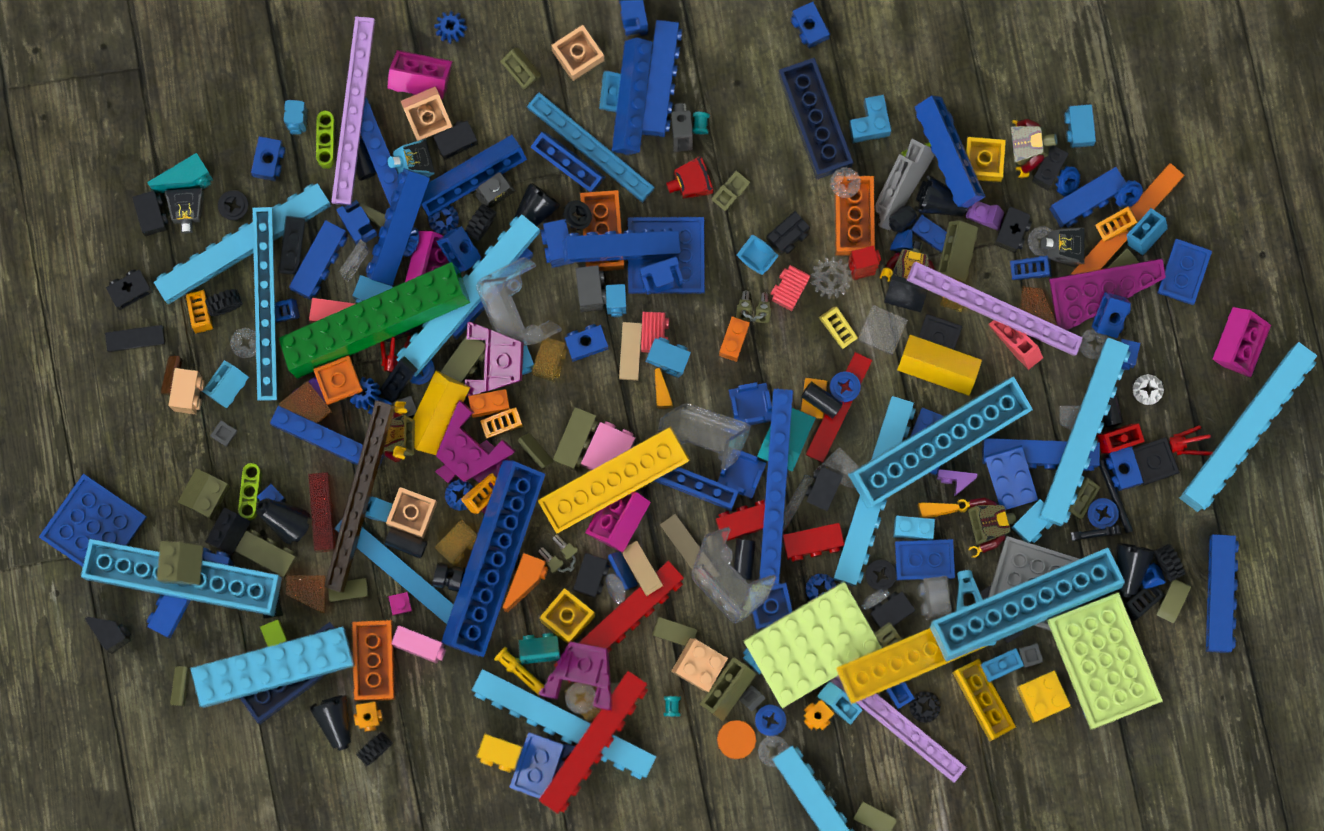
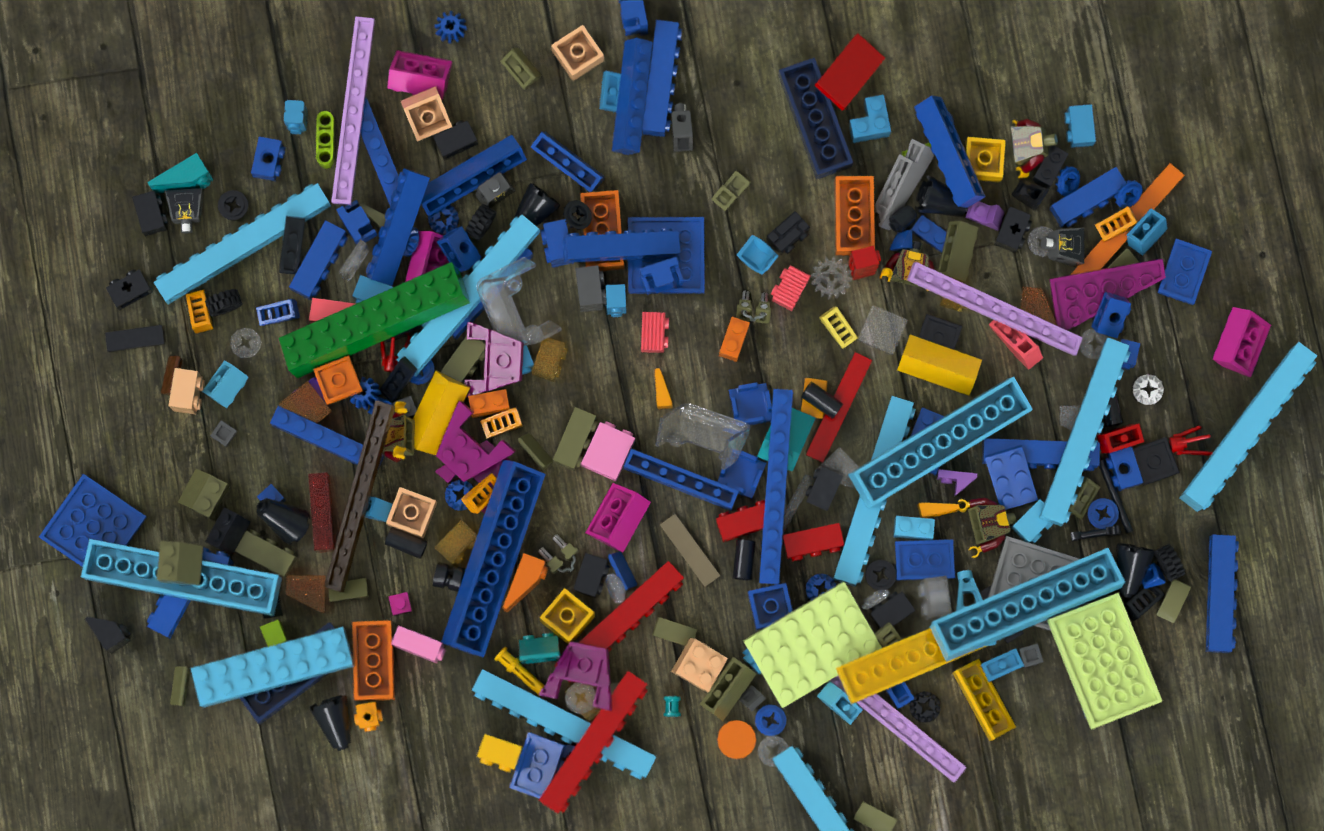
(247, 482): lime beam -> none
(265, 304): medium azure brick -> none
(365, 167): black pin -> none
(374, 749): black tyre -> none
(403, 574): dark azure tile -> none
(412, 157): torso -> none
(578, 351): blue brick -> none
(590, 147): dark azure tile -> none
(613, 480): yellow plate -> none
(630, 351): tan tile -> none
(642, 568): tan tile -> none
(668, 357): dark azure brick -> none
(691, 180): red torso -> none
(700, 123): teal bush -> none
(723, 584): clear windscreen -> none
(810, 14): blue brick -> none
(820, 708): light orange brick -> none
(840, 189): clear gear -> none
(842, 378): blue gear -> none
(849, 71): none -> red tile
(905, 294): black tile -> none
(1030, 194): none -> black slope
(1030, 261): blue slope -> none
(1043, 696): yellow brick -> none

